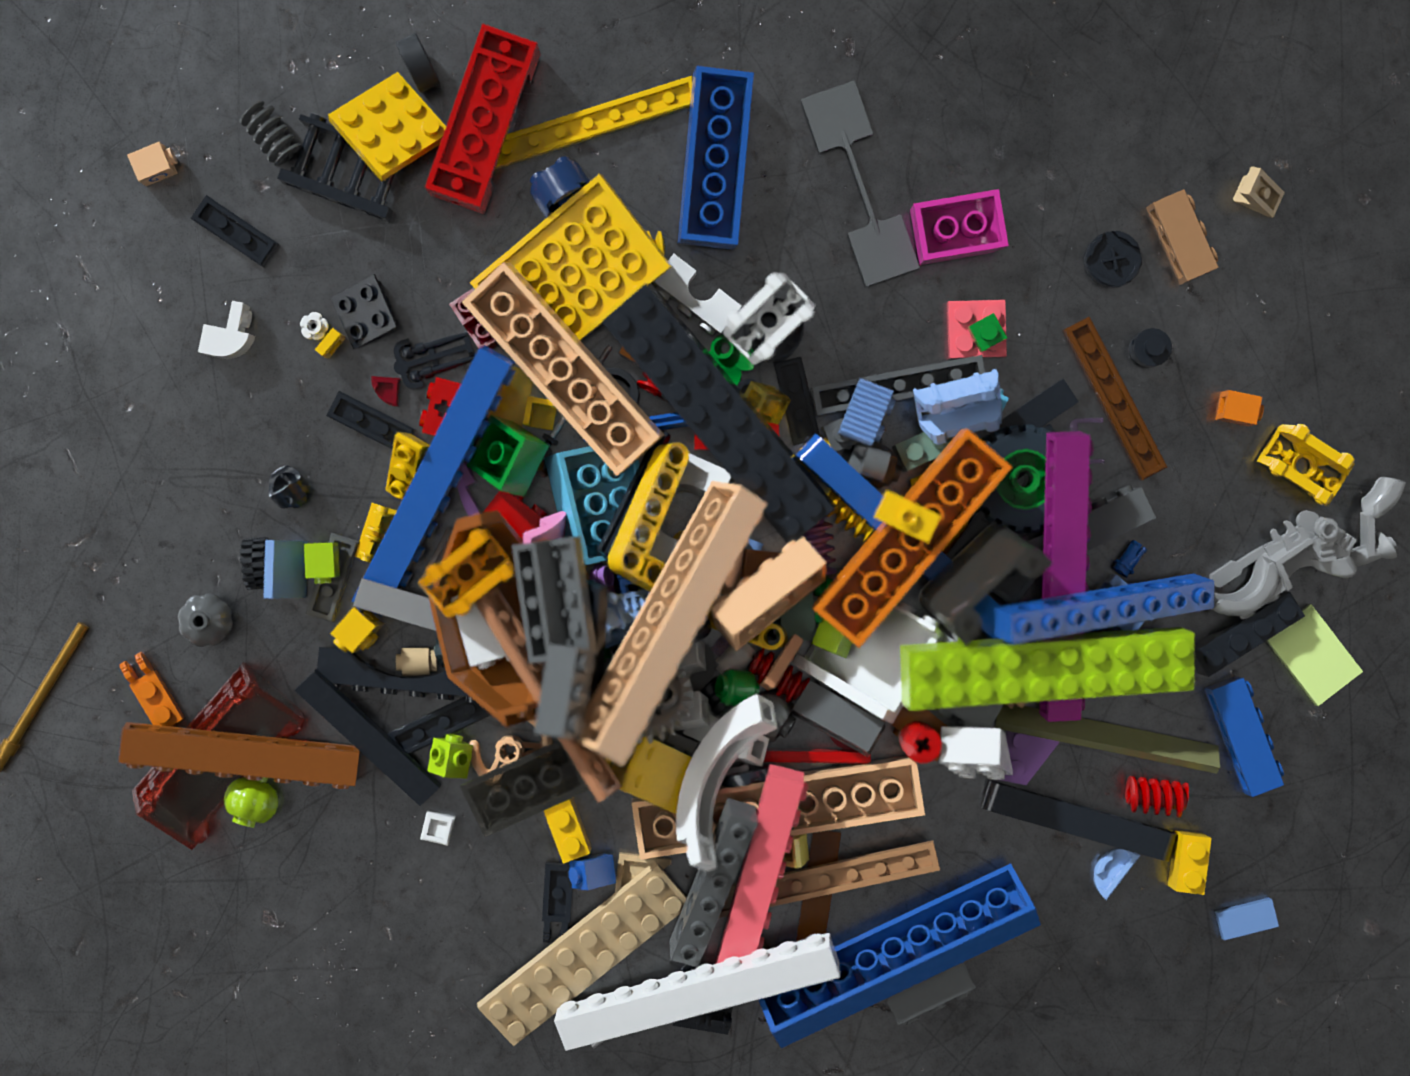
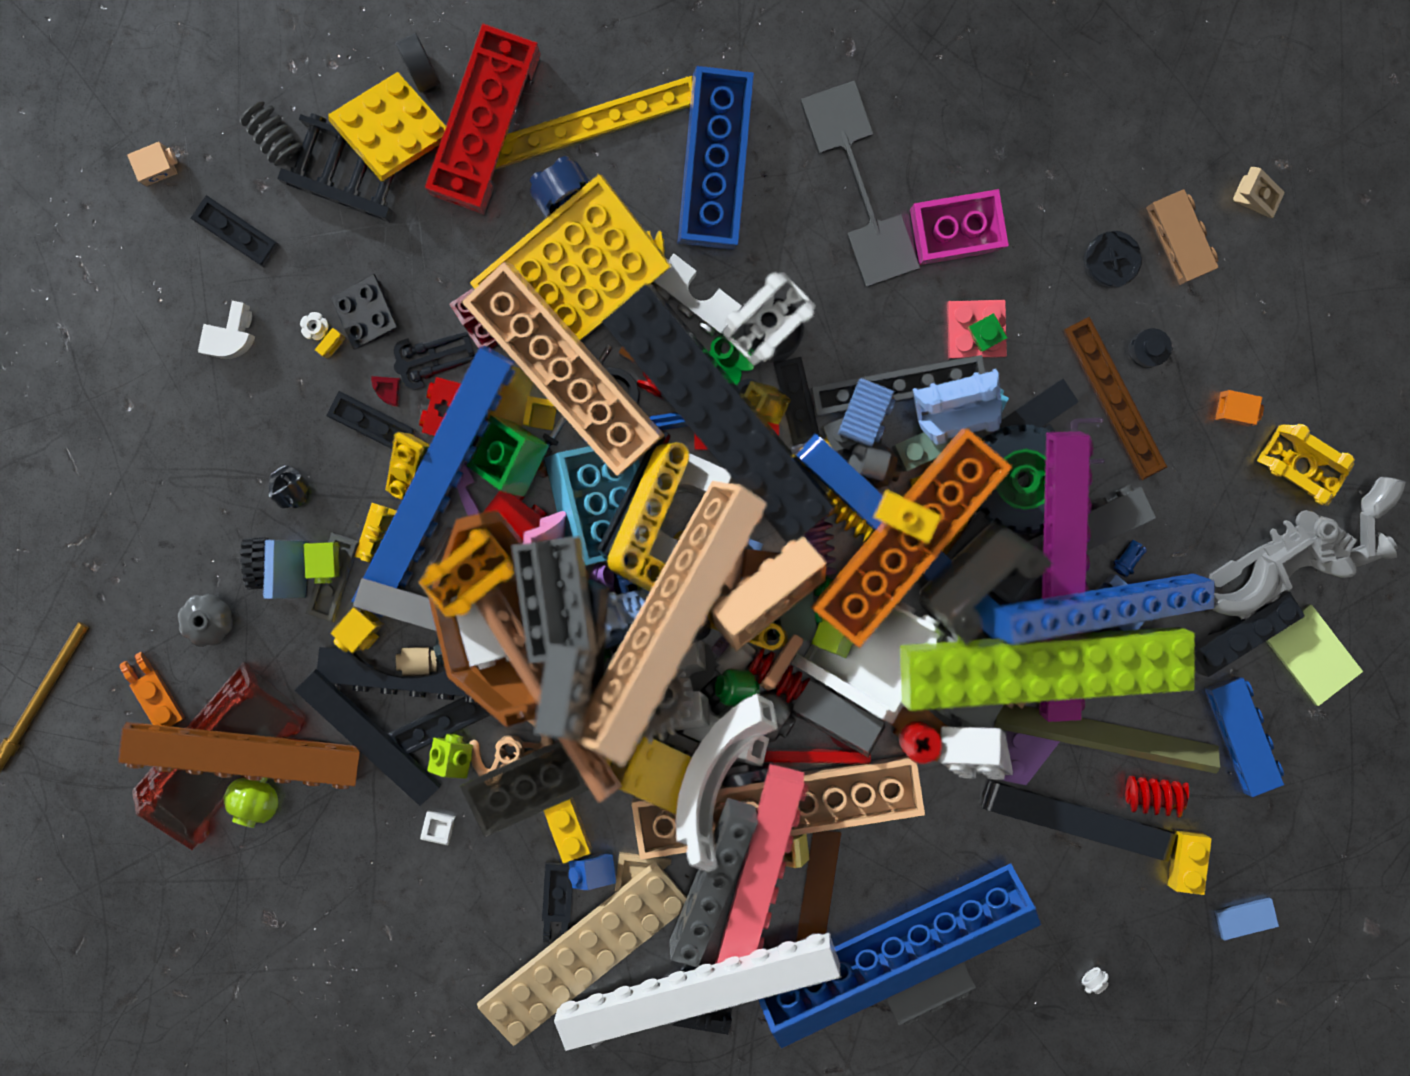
(852, 873): medium nougat plate -> none
(1095, 981): none -> white plate
(1112, 869): light blue tile -> none

